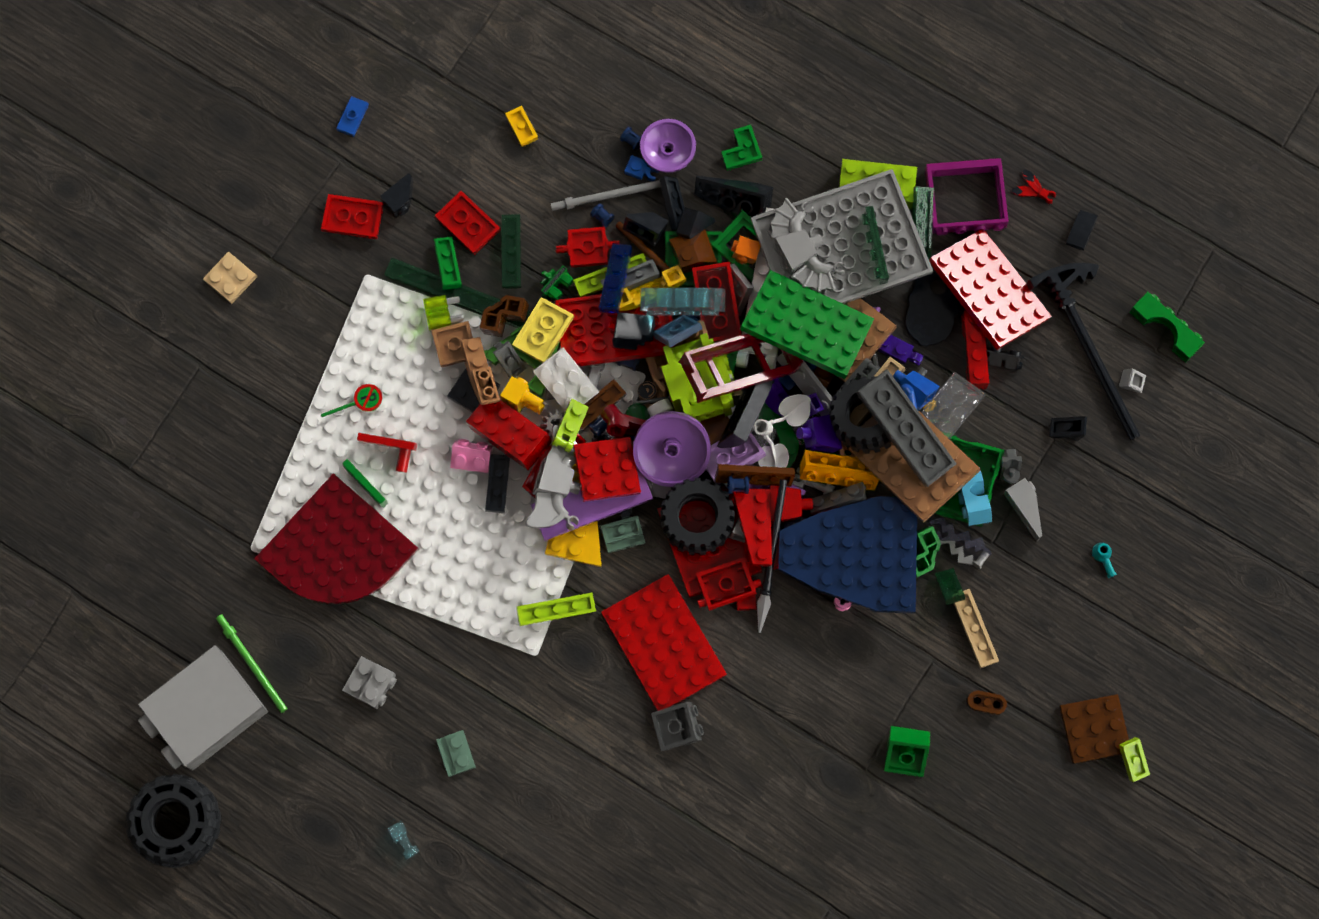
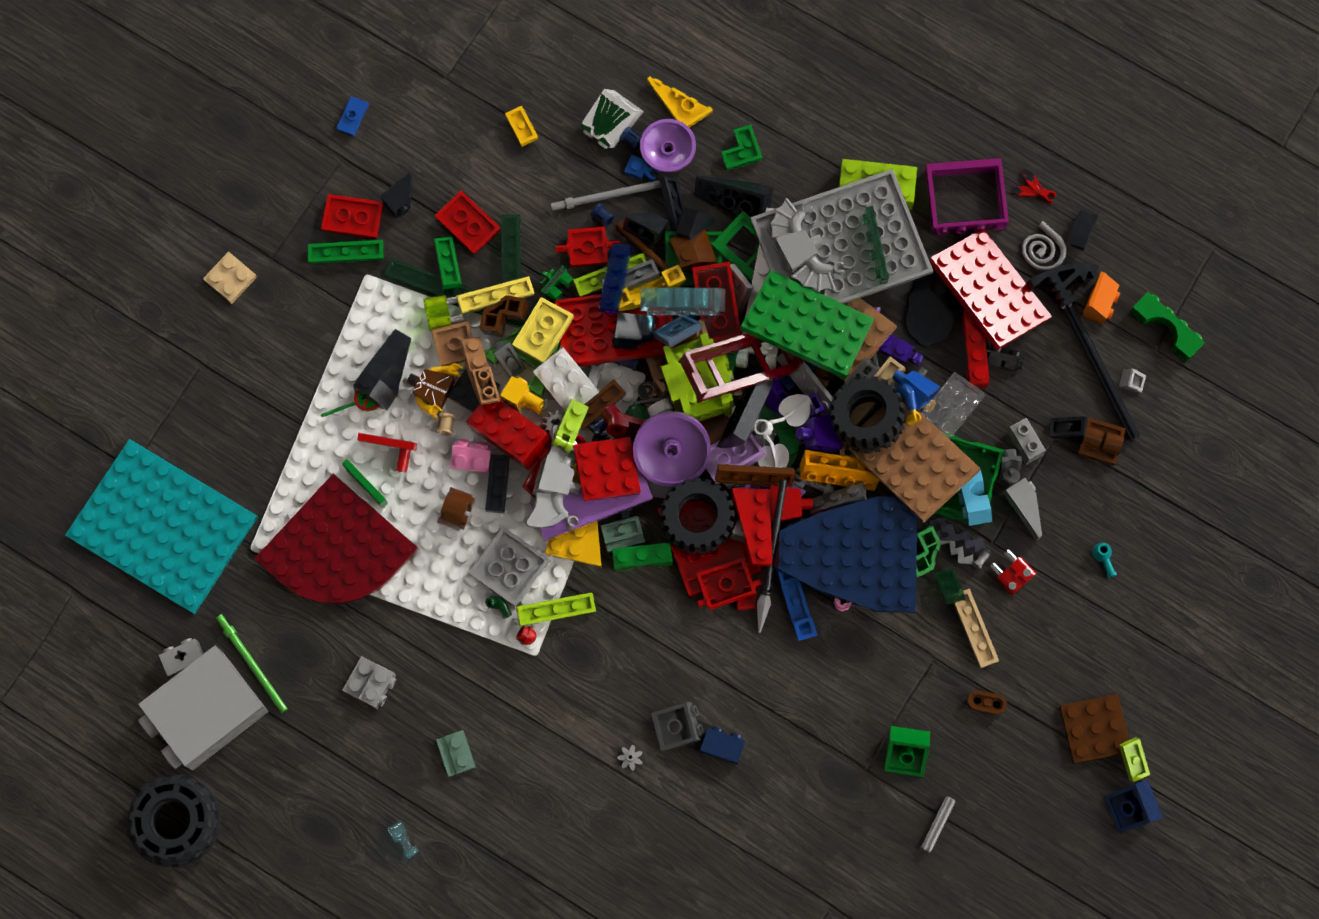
(161, 526): none -> teal plate
(171, 656): none -> light grey brick
(346, 252): none -> green plate
(383, 374): none -> black wedge
(433, 387): none -> reddish brown torso
(445, 423): none -> tan bush
(455, 509): none -> reddish brown brick
(489, 296): none -> light yellow tile
(499, 604): none -> dark green arm
(509, 567): none -> light grey plate
(526, 635): none -> red plate
(610, 118): none -> slope
(631, 762): none -> light grey plant
(646, 555): none -> green arch
(663, 643): red plate -> none
(678, 104): none -> yellow wing
(722, 745): none -> dark blue brick
(738, 485): dark blue bush -> none
(745, 250): orange brick -> none
(797, 606): none -> blue slope
(906, 428): dark grey tile -> none
(923, 215): clear green plate -> none
(938, 824): none -> light grey axle
(1015, 575): none -> red piece
(1026, 441): none -> light grey brick
(1058, 240): none -> light grey piece
(1101, 299): none -> orange slope
(1102, 441): none -> reddish brown plate
(1133, 806): none -> dark blue slope

